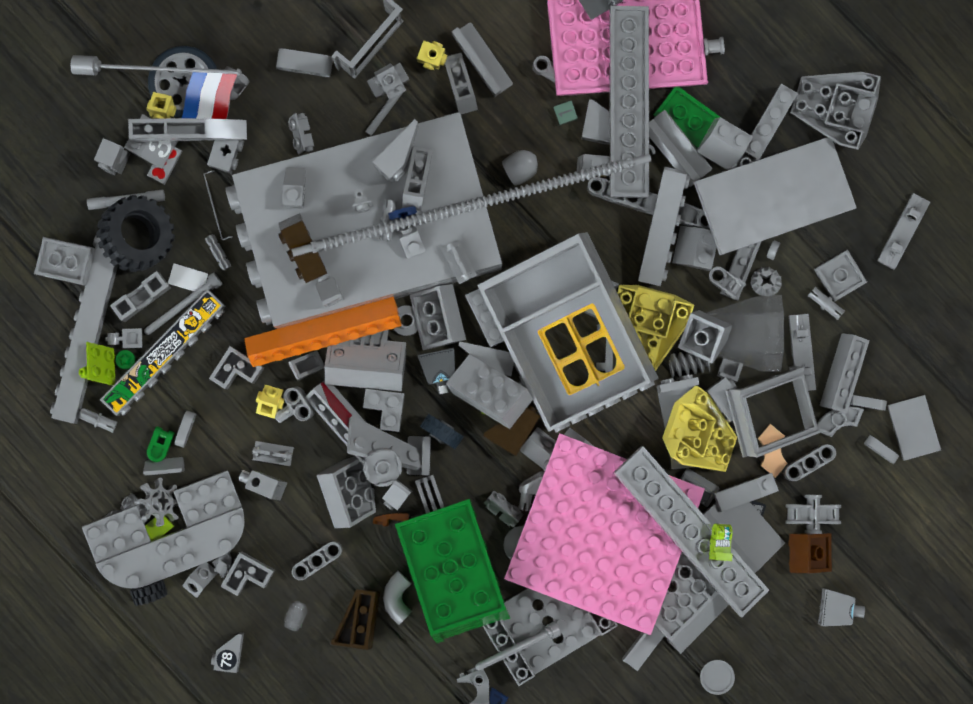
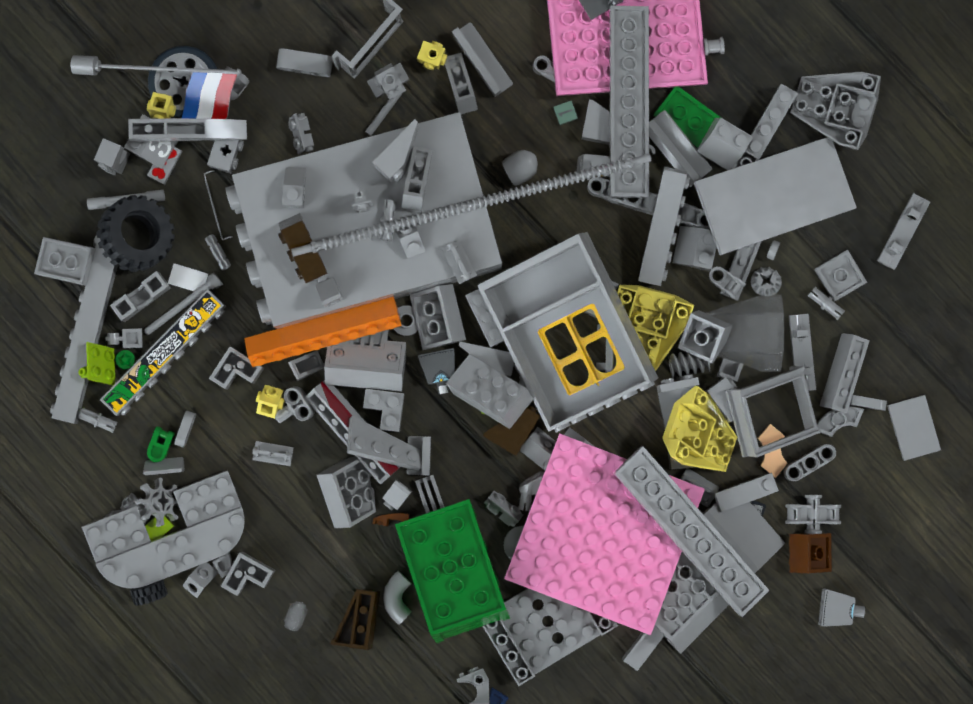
(222, 567): light grey piece -> none
(228, 656): light grey slope -> none
(268, 487): light grey torso -> none
(326, 559): light grey beam -> none
(382, 467): light grey tile -> none
(402, 213): dark blue tile -> none
(441, 431): black wheel -> none
(551, 631): light grey piece -> none
(717, 677): light grey piece -> none
(721, 542): lime leg -> none
(881, 449): light grey beam -> none

